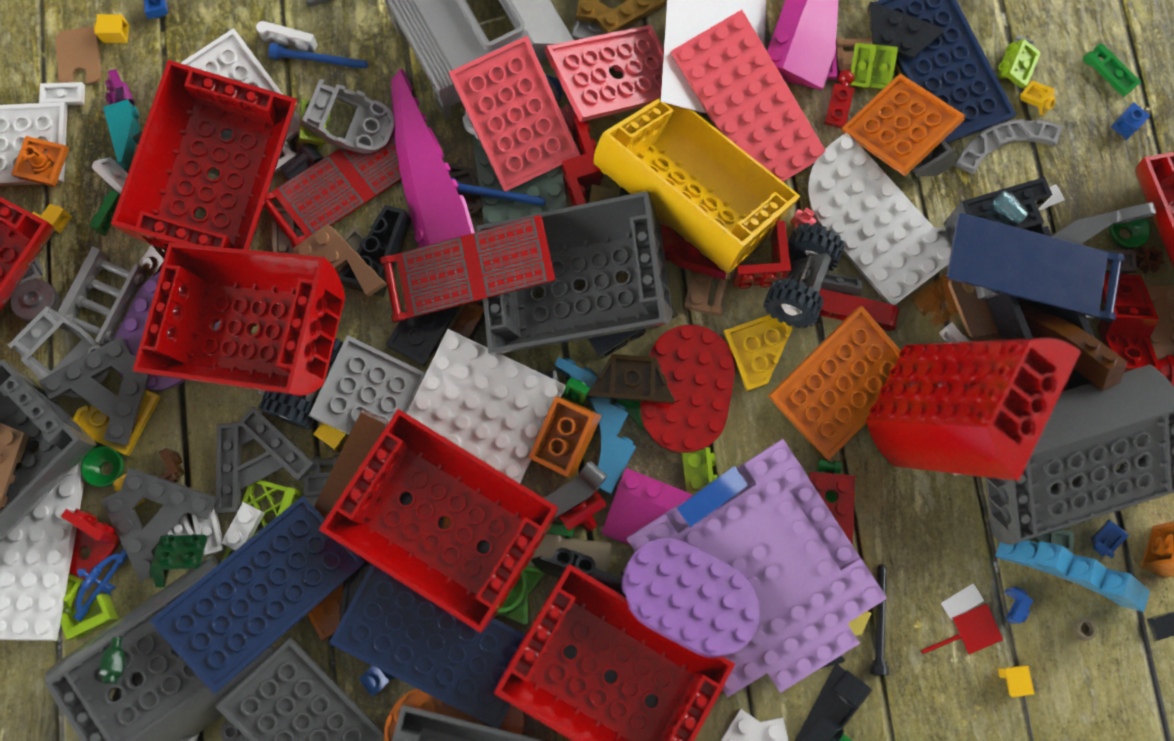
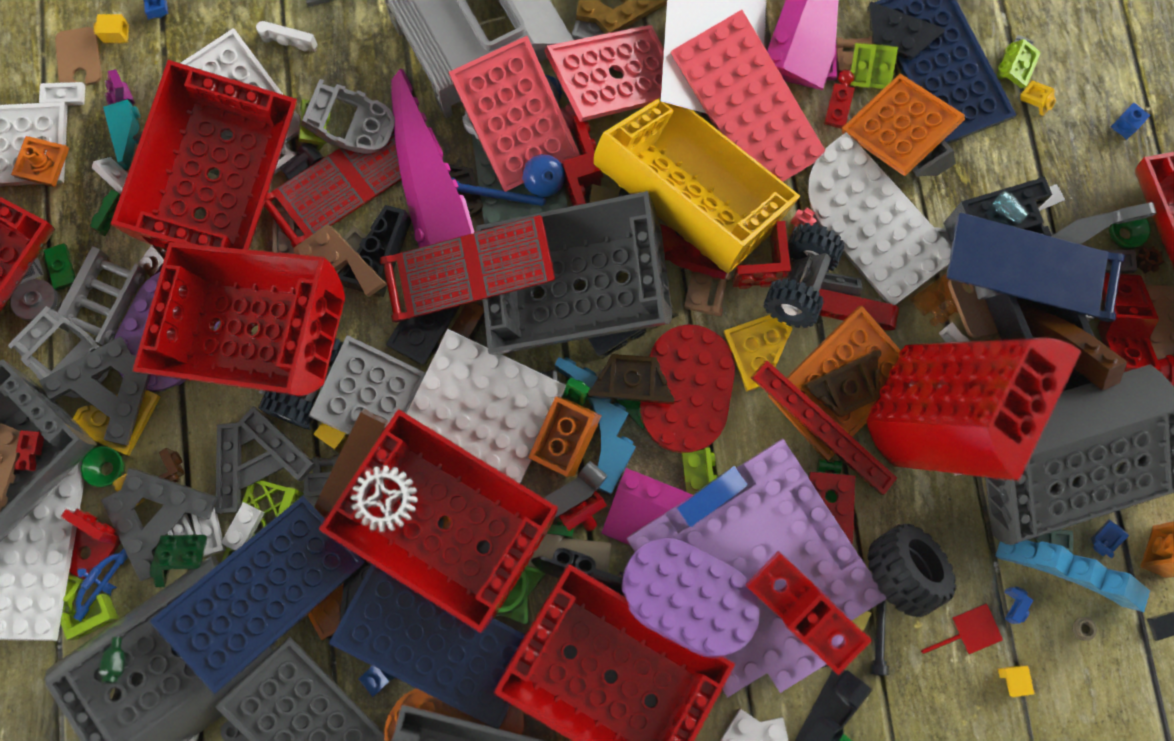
(28, 446): none -> red plate
(55, 216): yellow panel -> none
(60, 266): none -> green plate
(278, 52): blue piece -> none
(379, 478): none -> white gear
(543, 175): none -> blue cylinder
(808, 612): none -> red bracket
(823, 427): none -> red plate
(848, 385): none -> dark brown wing
(911, 570): none -> black tyre
(962, 601): white sticker -> none
(1004, 134): light grey tile -> none
(1112, 69): green plate -> none

